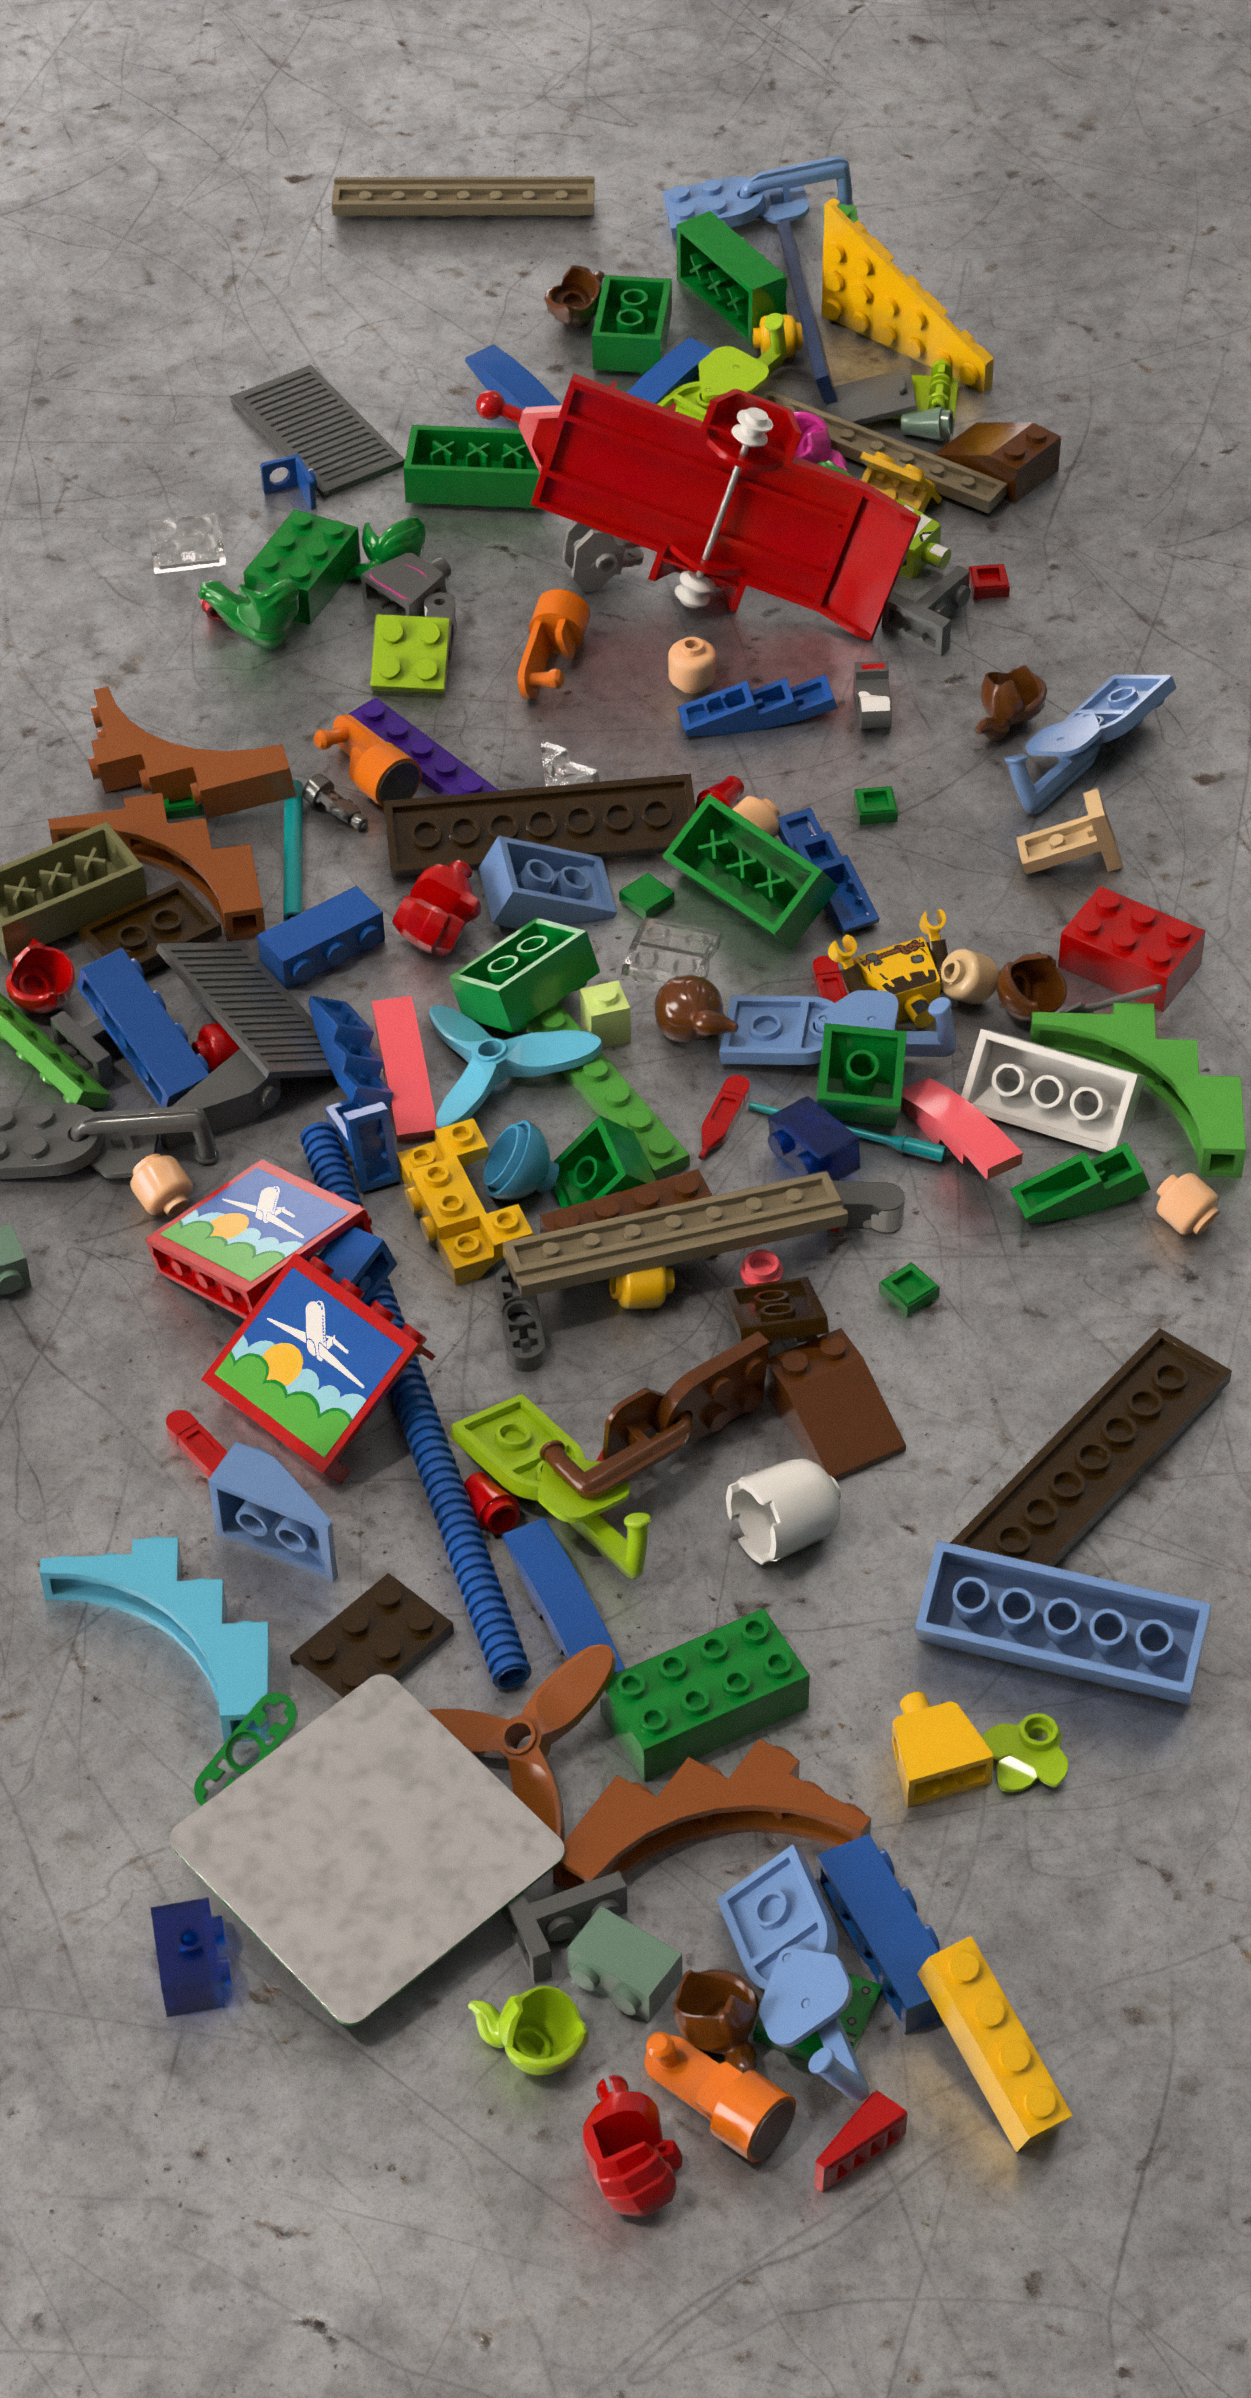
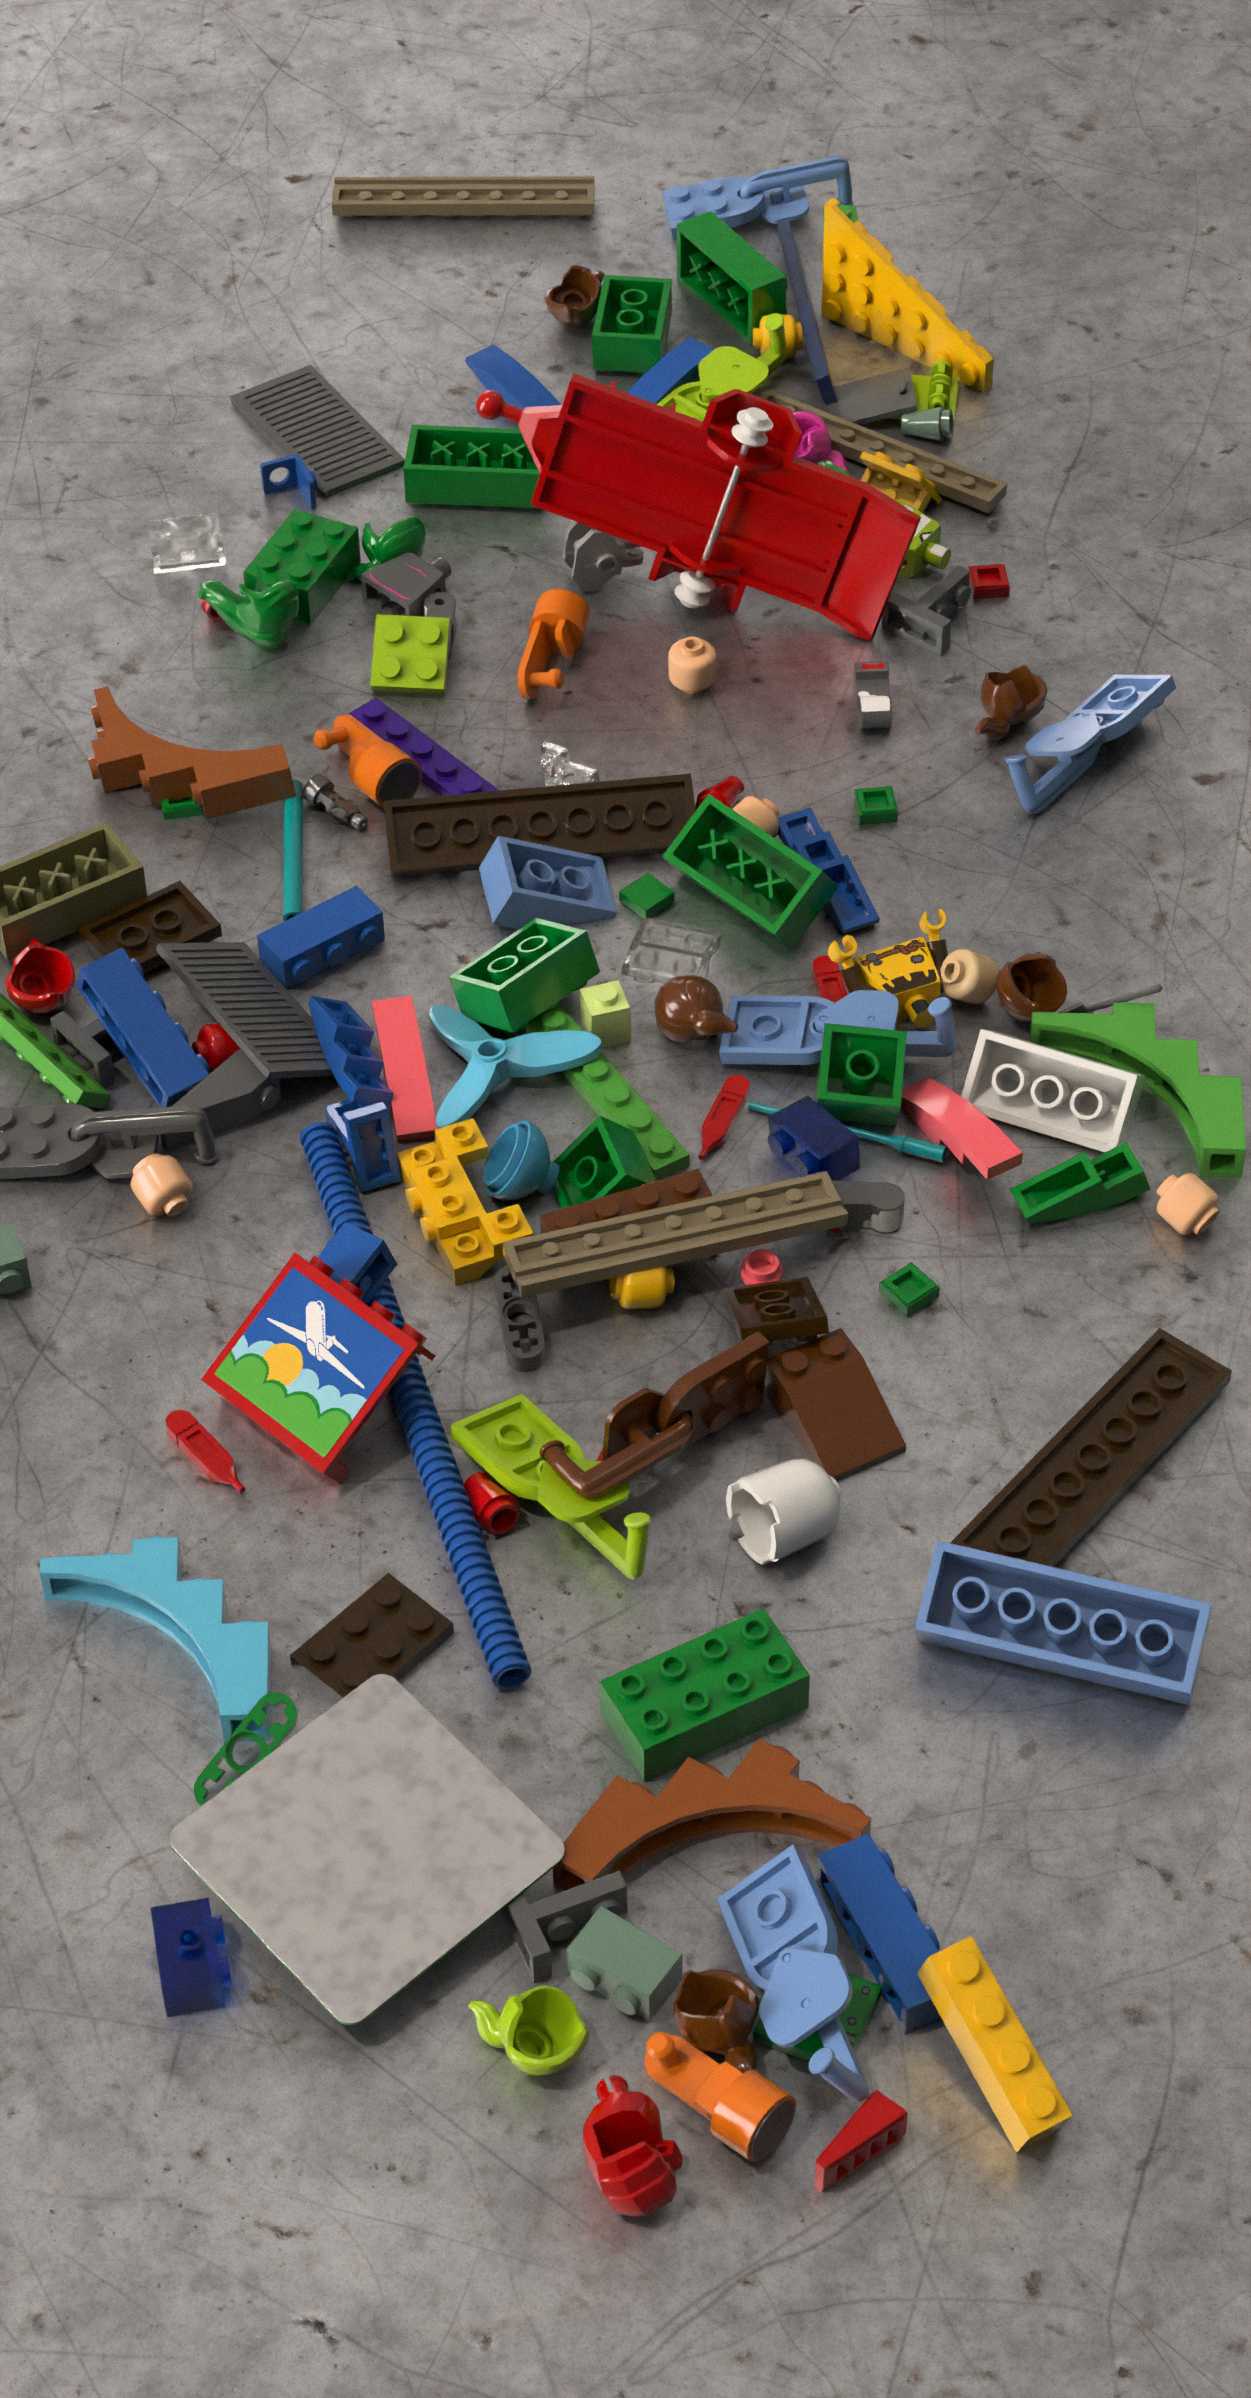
(184, 850): dark orange arch -> none
(248, 1232): panel -> none
(270, 1512): medium blue slope -> none
(438, 908): red piece -> none
(547, 1717): dark orange piece -> none
(557, 1590): blue slope -> none
(746, 710): blue slope -> none
(937, 1751): yellow torso -> none
(1008, 451): reddish brown slope -> none
(1024, 1759): lime plate -> none
(1072, 840): tan bracket -> none
(1131, 947): red brick -> none

